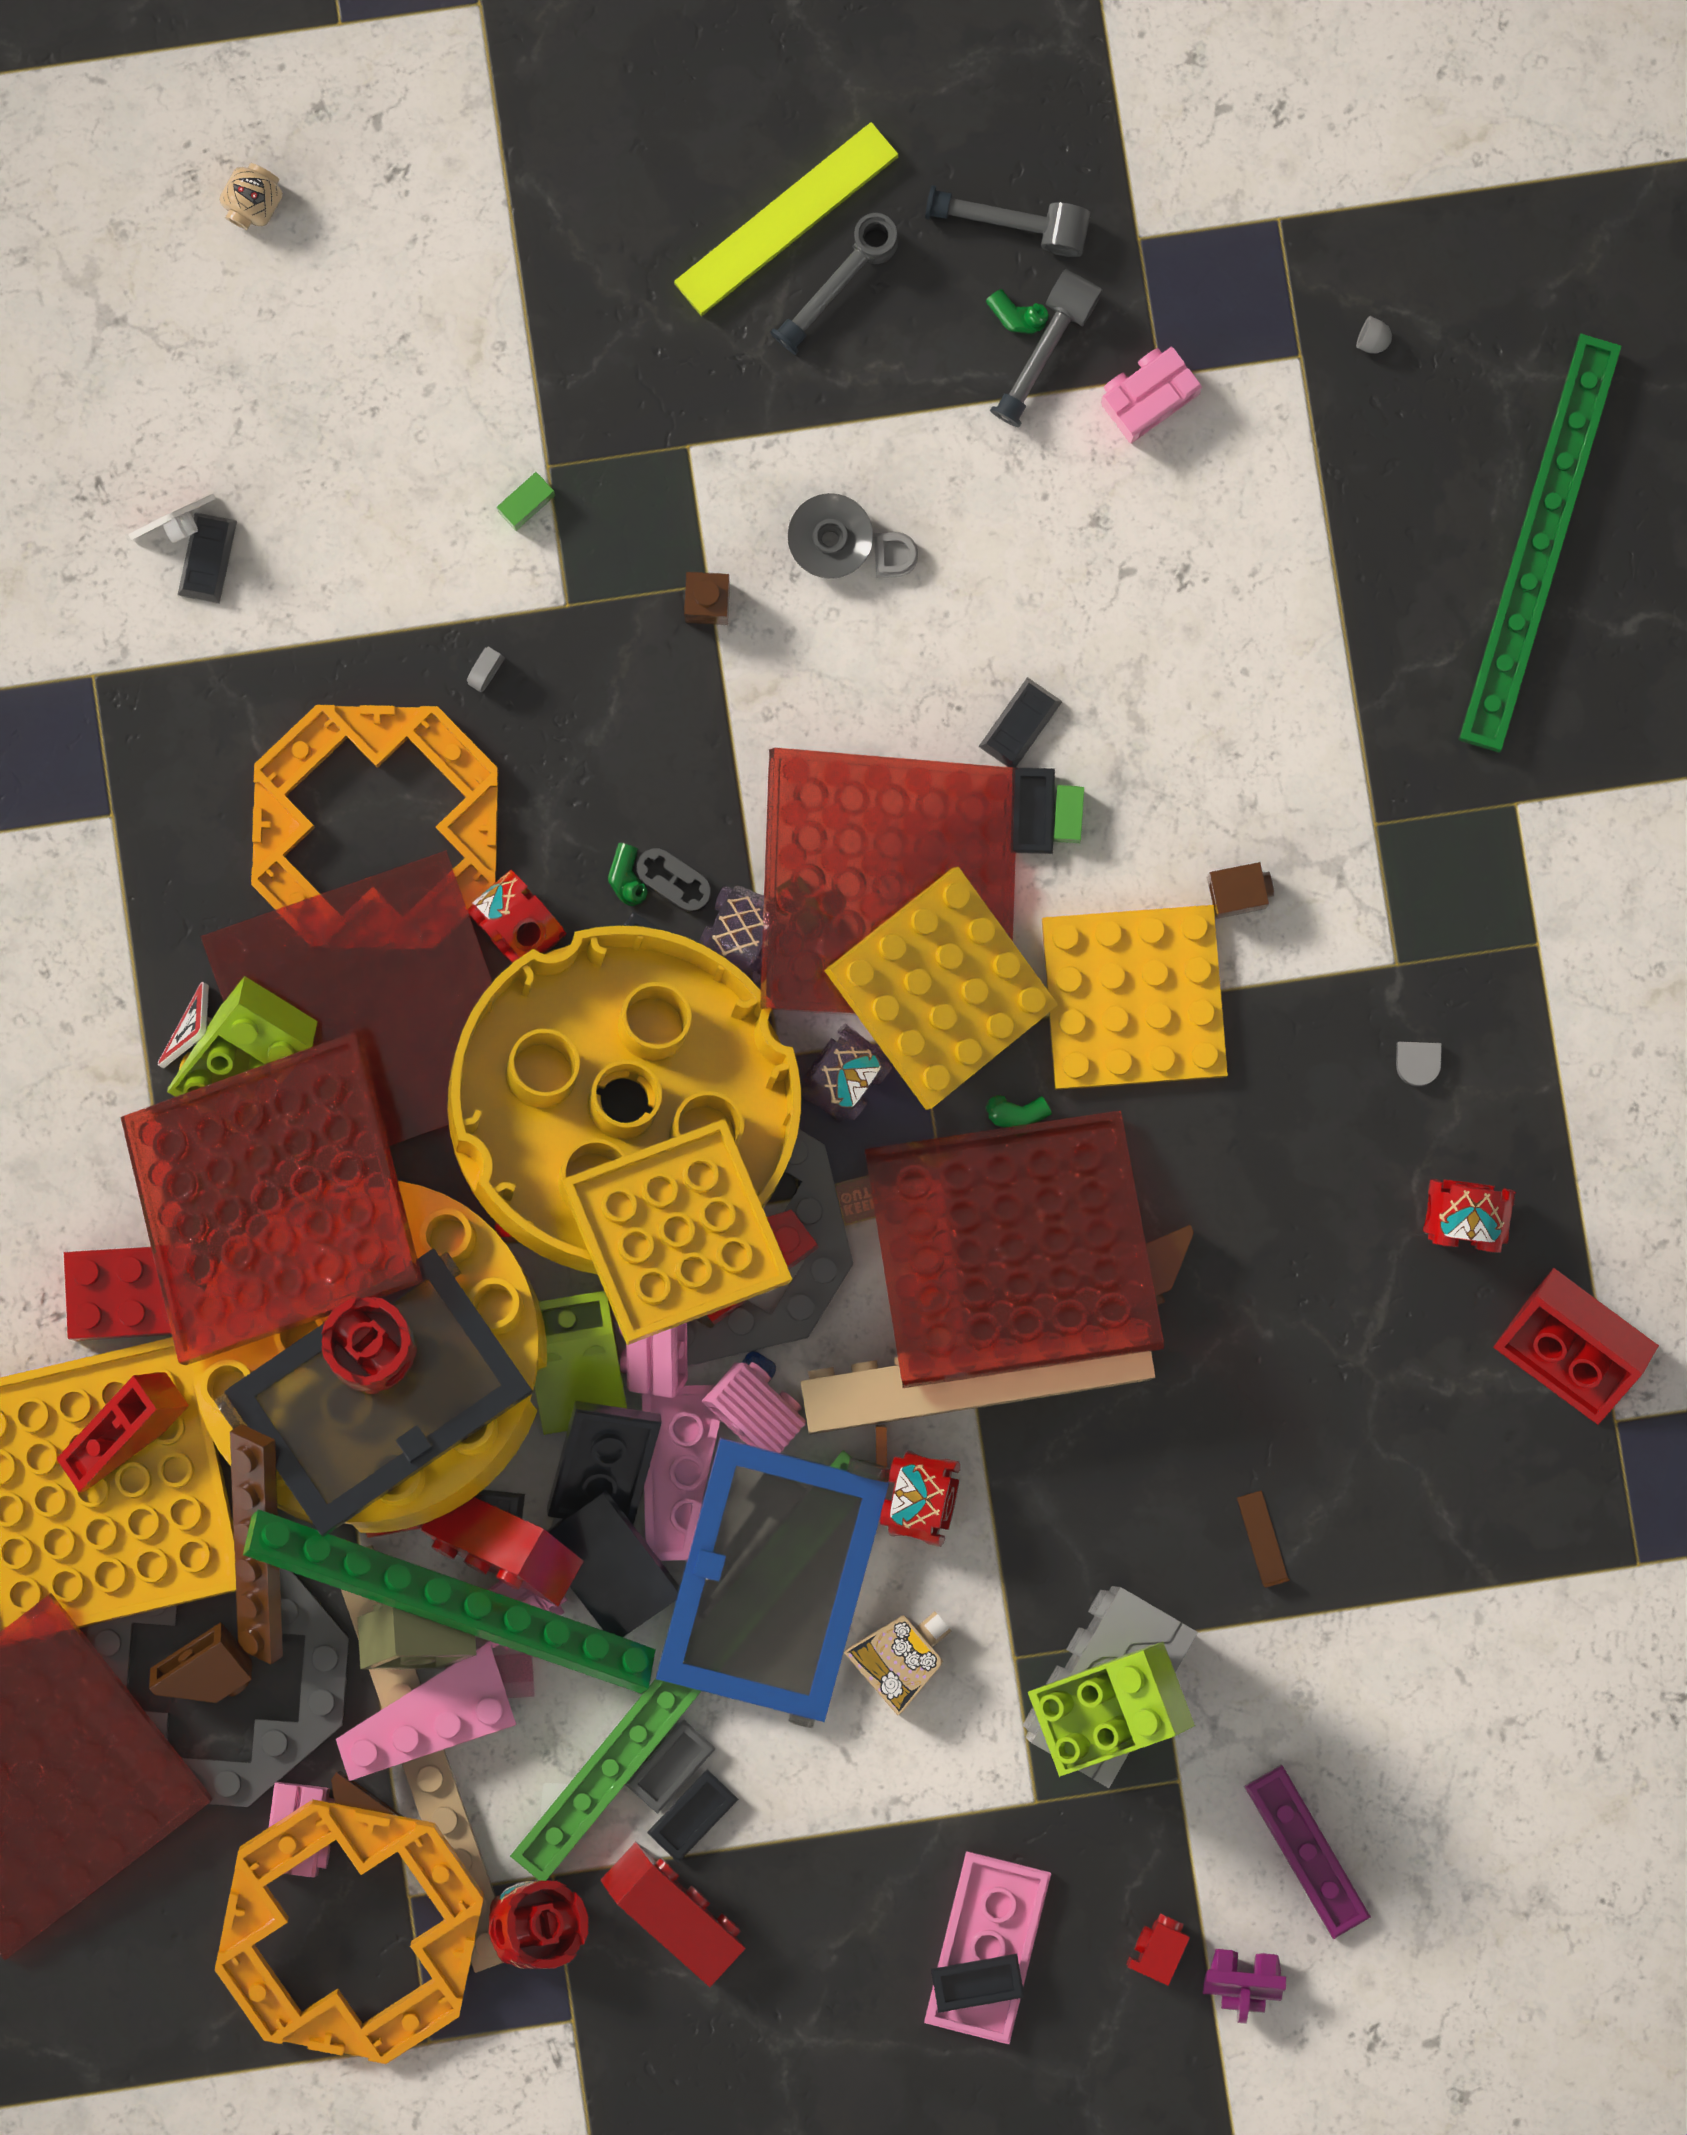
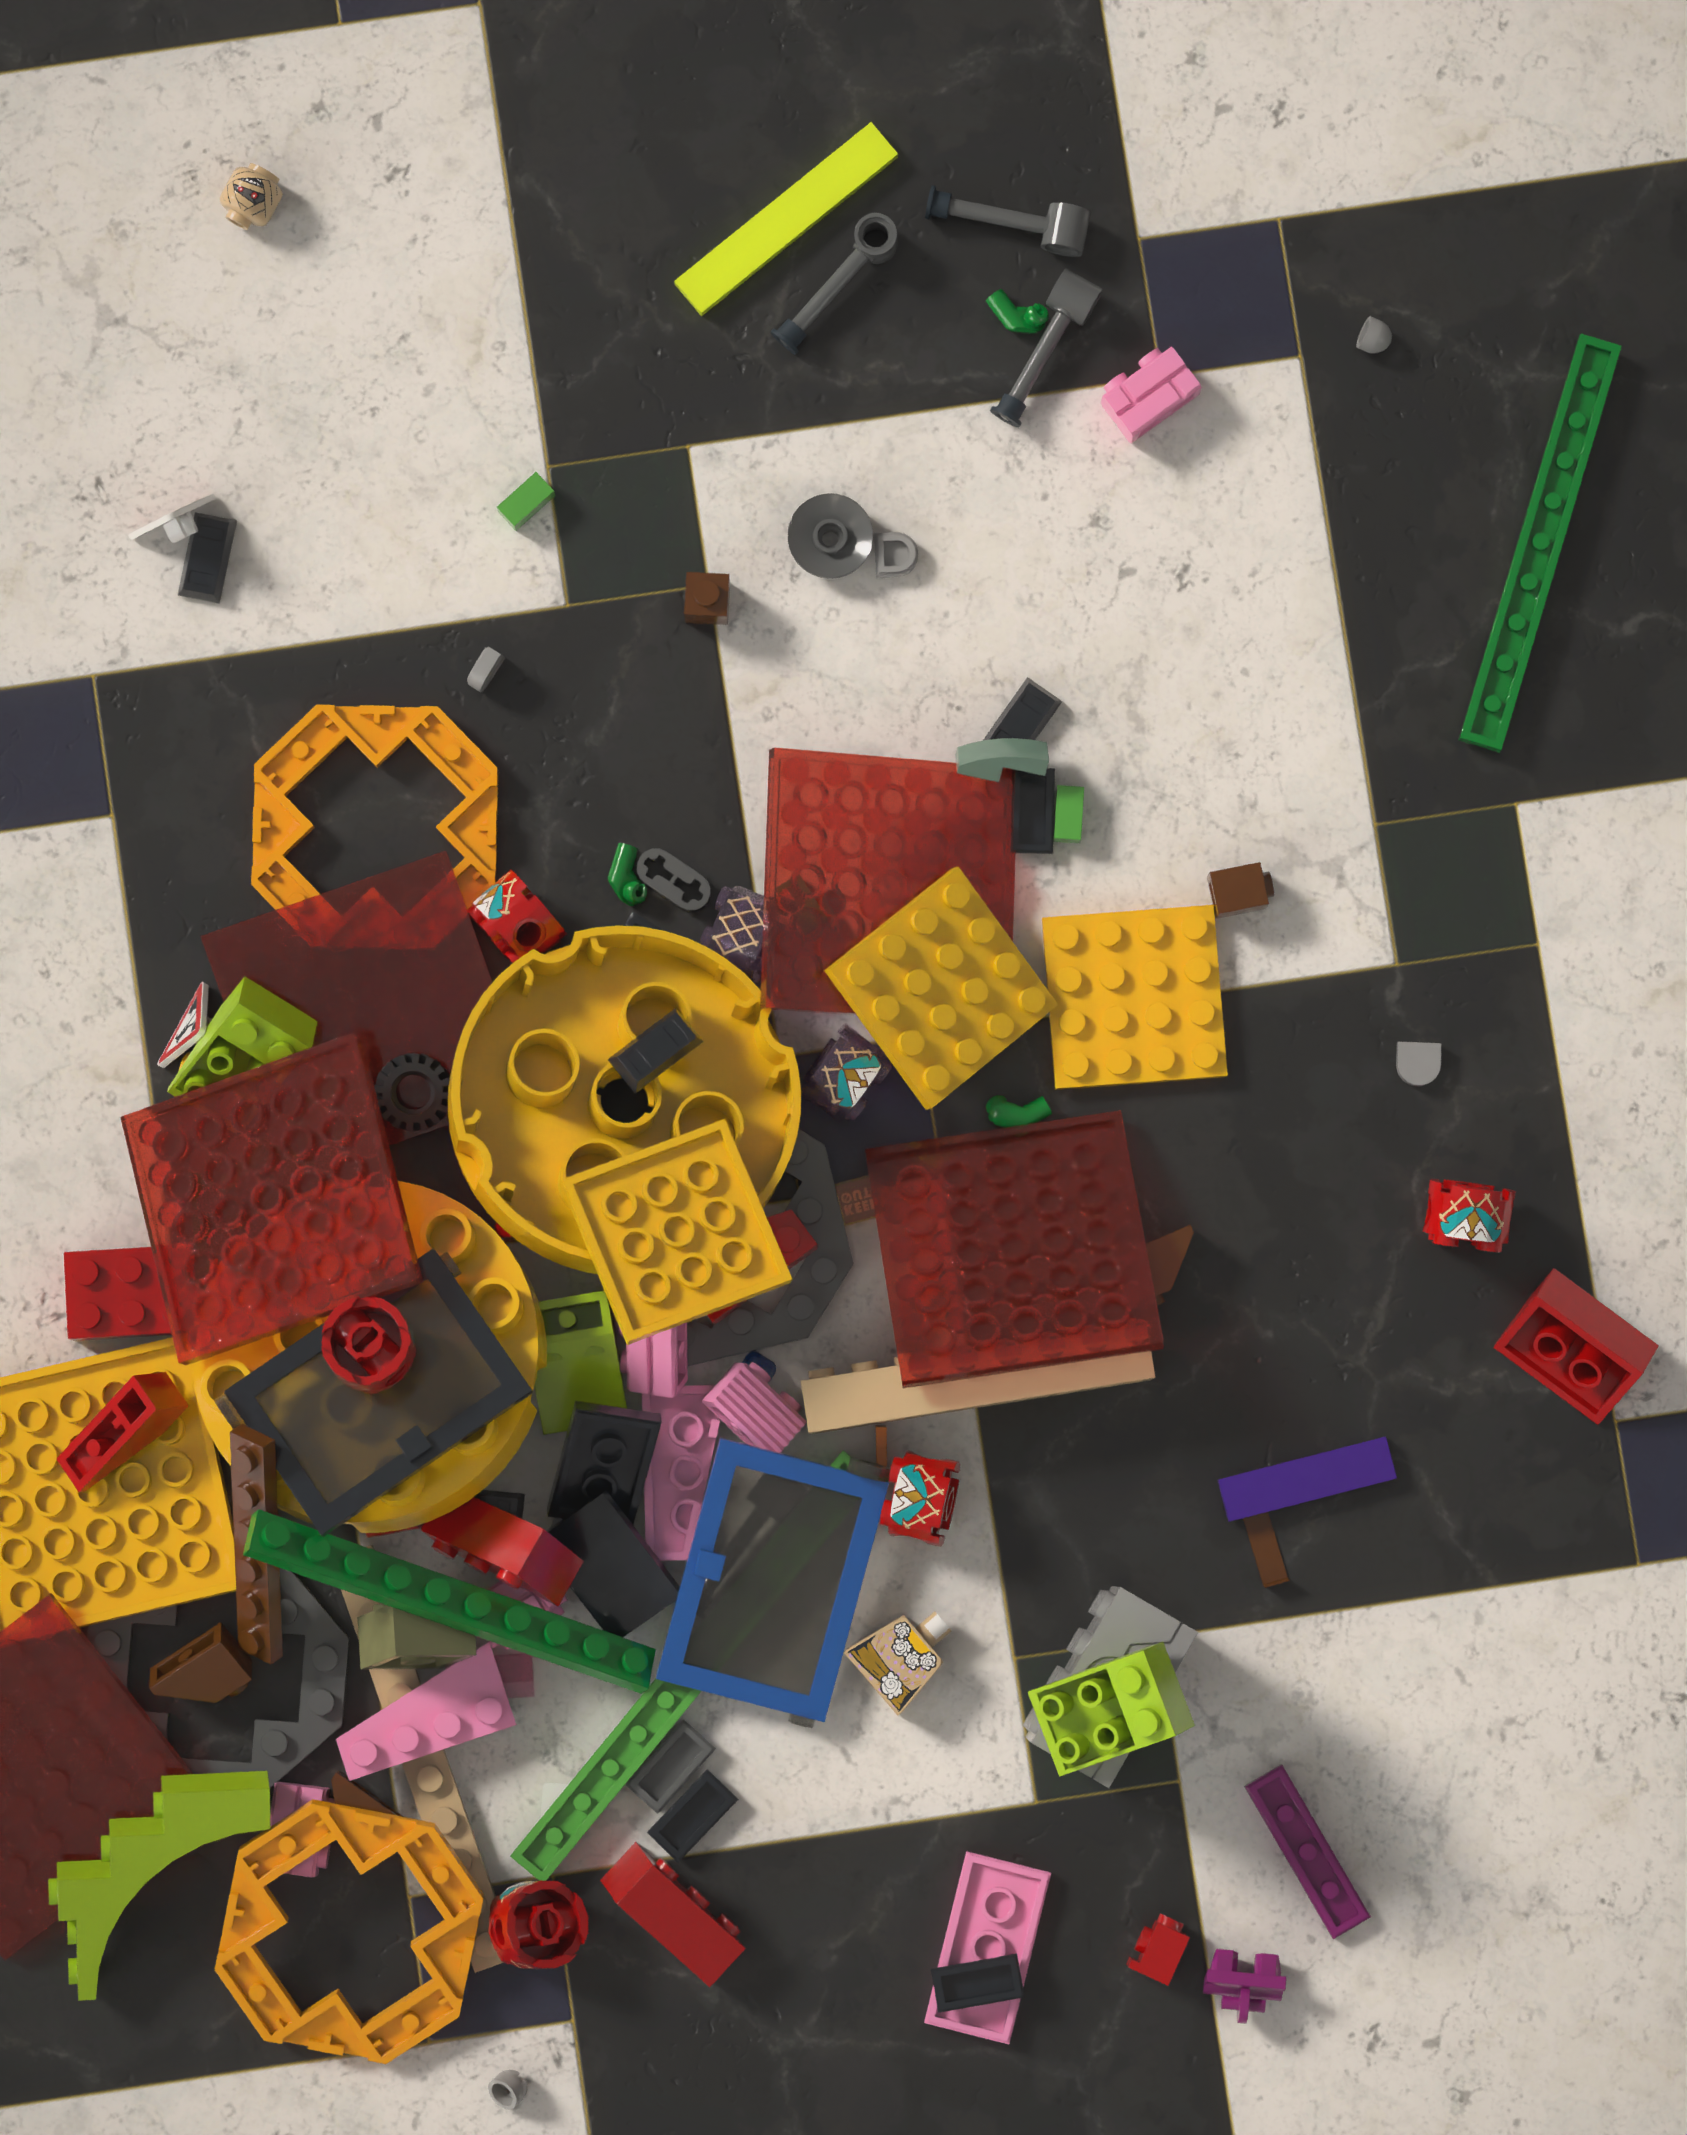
(186, 1816): none -> lime arch
(386, 1092): none -> black tyre
(507, 2089): none -> light grey hinge
(655, 1050): none -> black tile
(988, 757): none -> sand green slope
(1307, 1479): none -> dark purple tile

